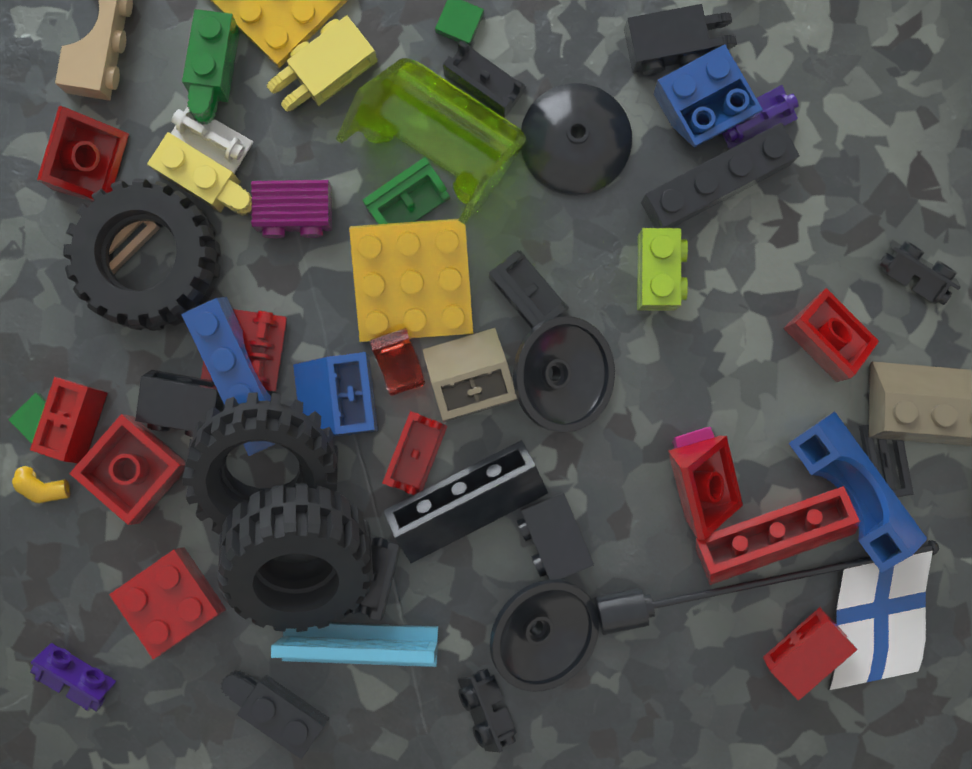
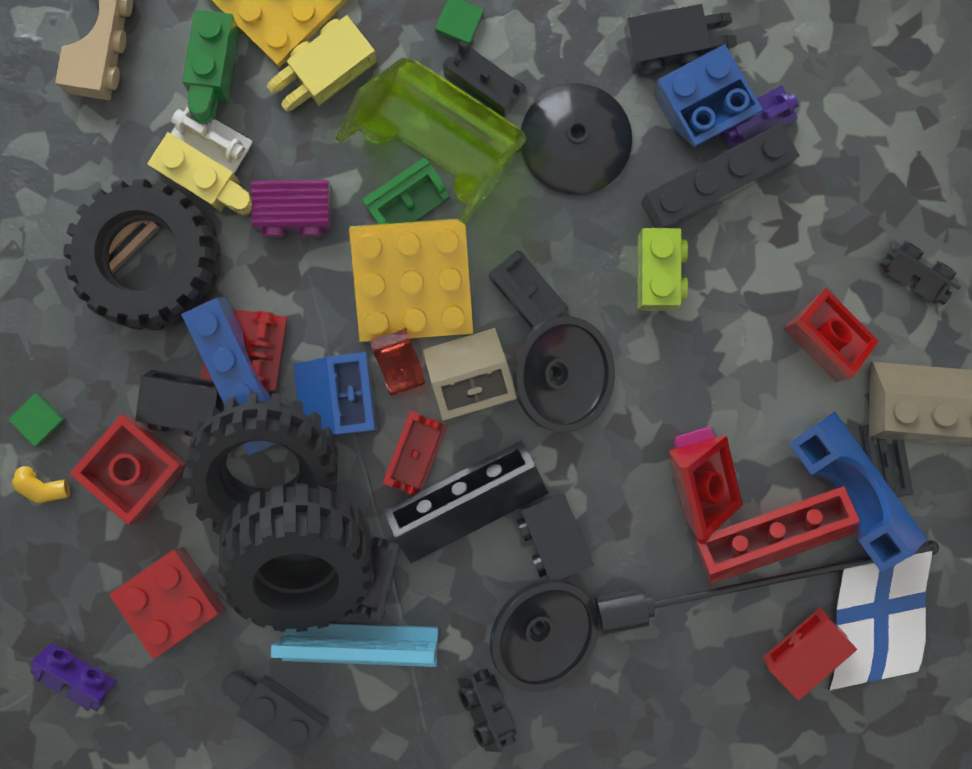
(68, 421): red hinge -> none
(81, 155): red slope -> none

